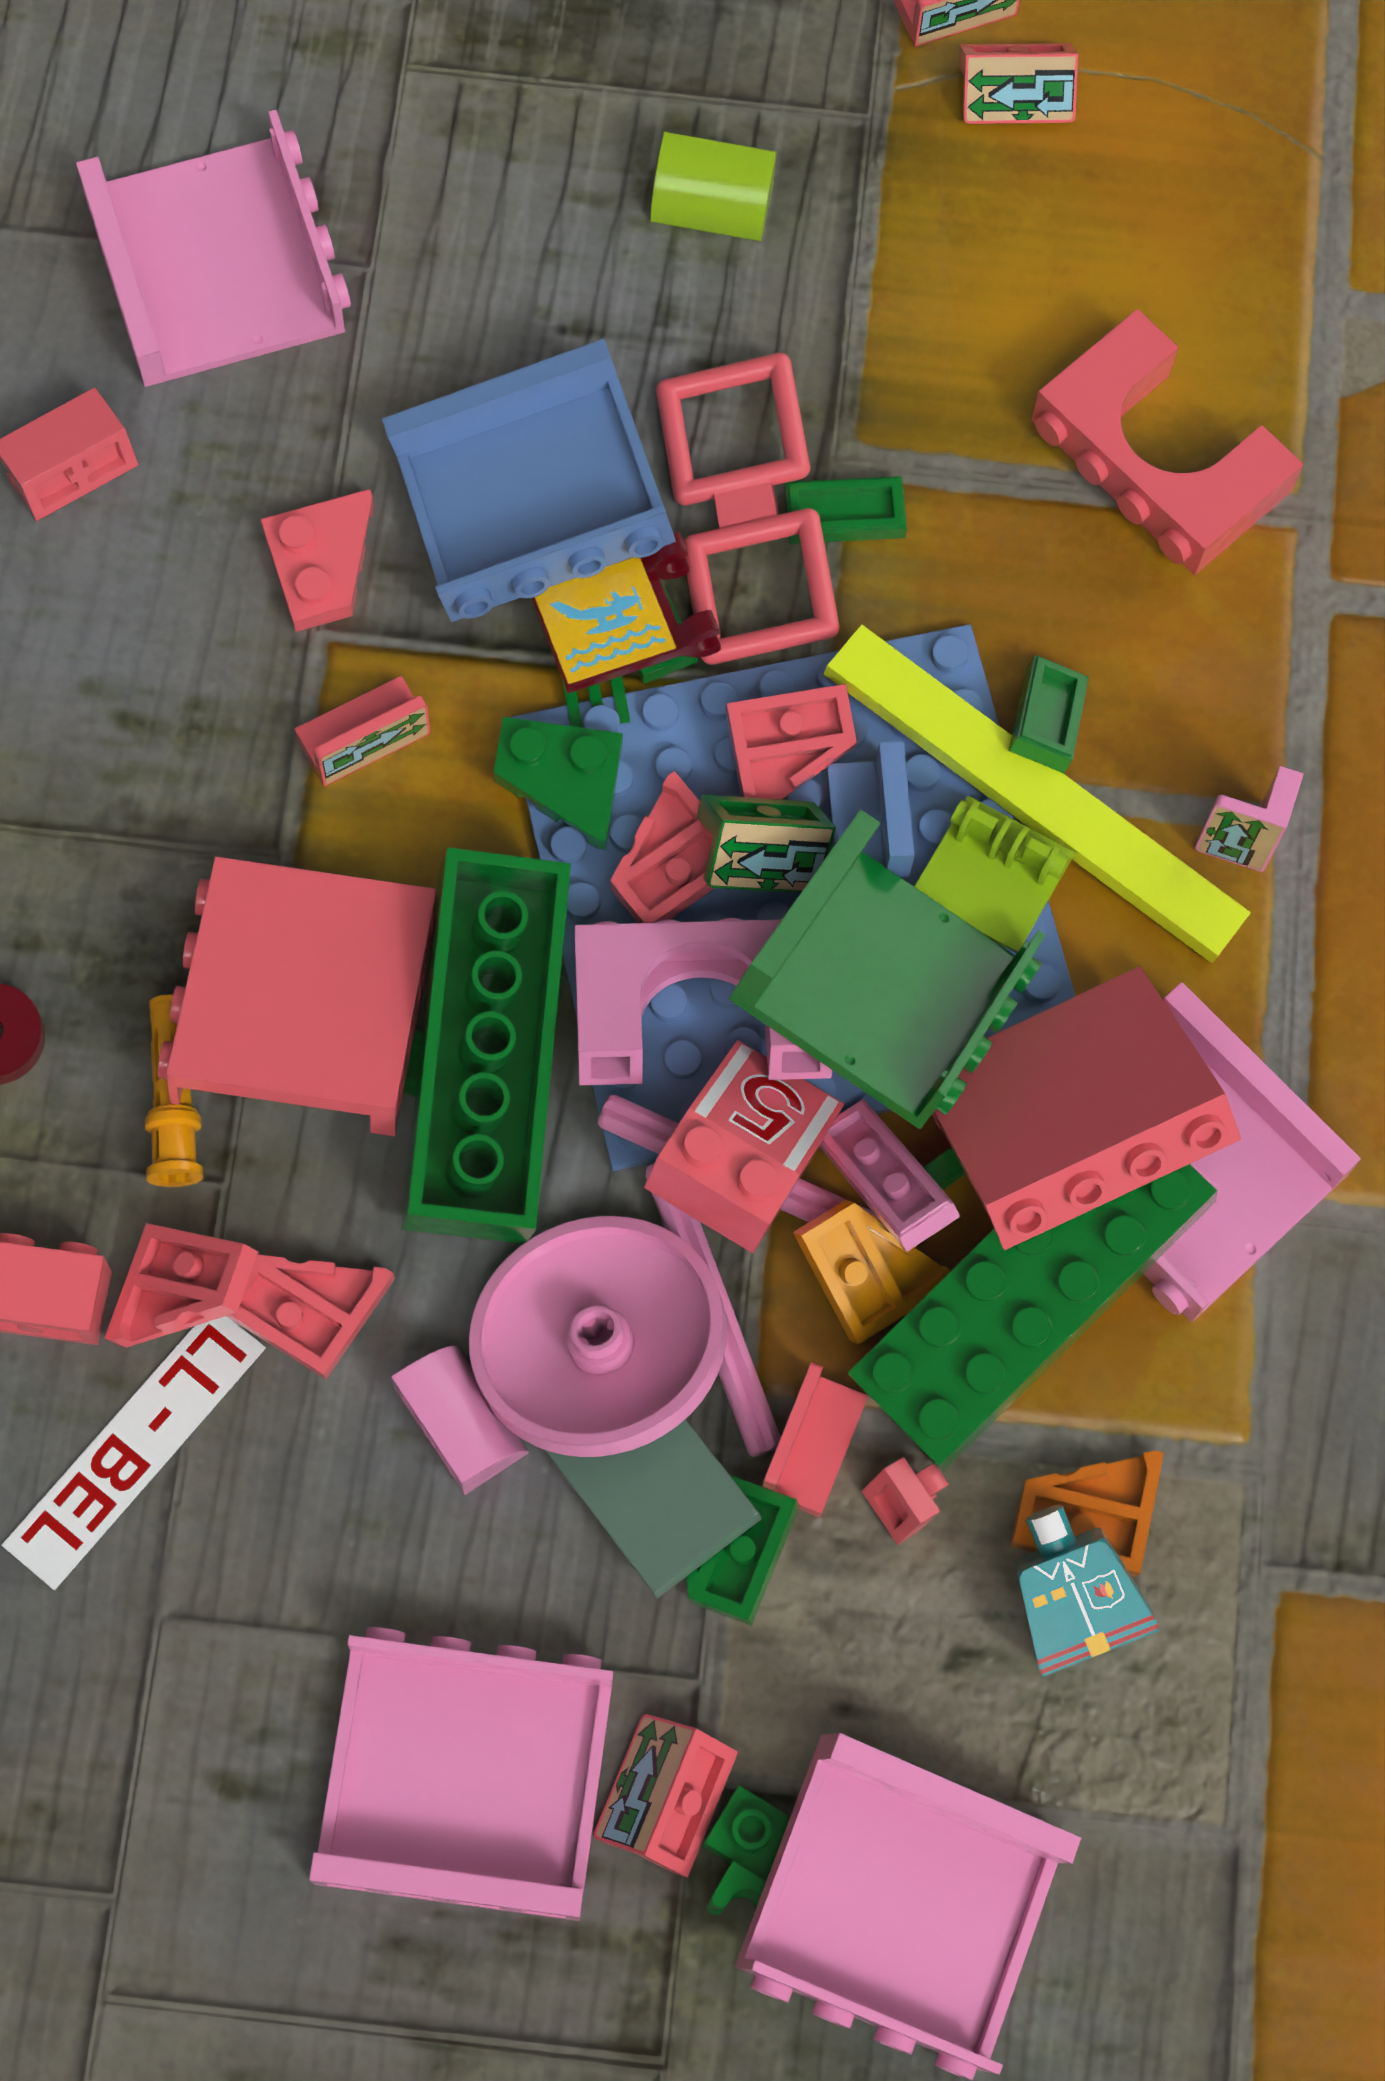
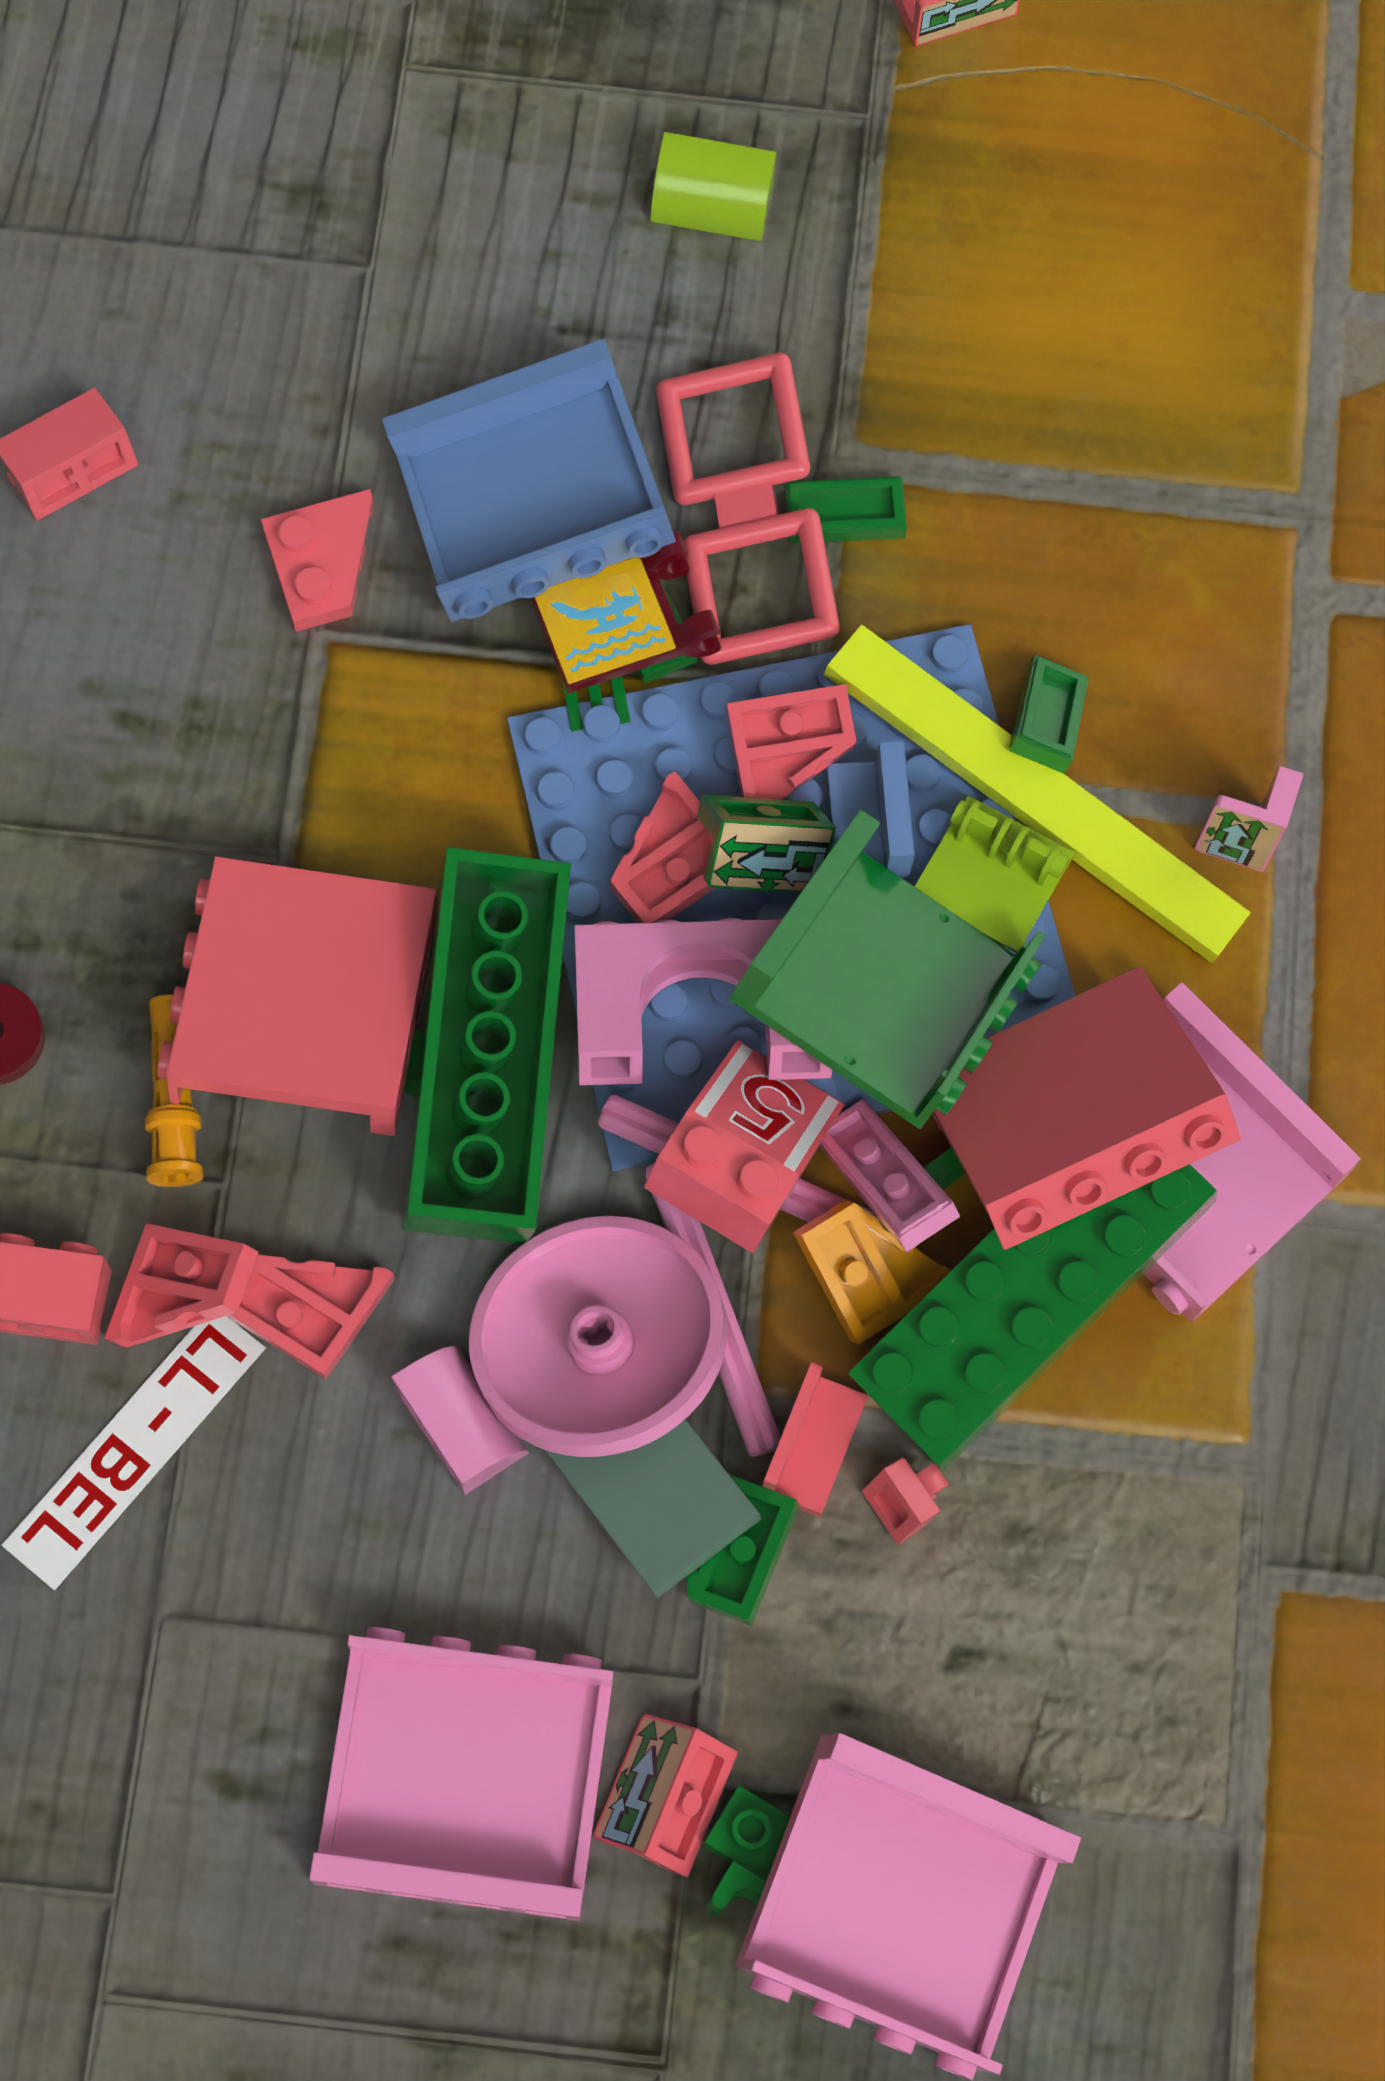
(217, 257): bright pink panel -> none
(363, 730): coral panel -> none
(562, 771): green wing -> none
(1019, 82): panel -> none
(1078, 1594): teal torso -> none
(1101, 1495): orange wing -> none
(1186, 512): coral arch -> none

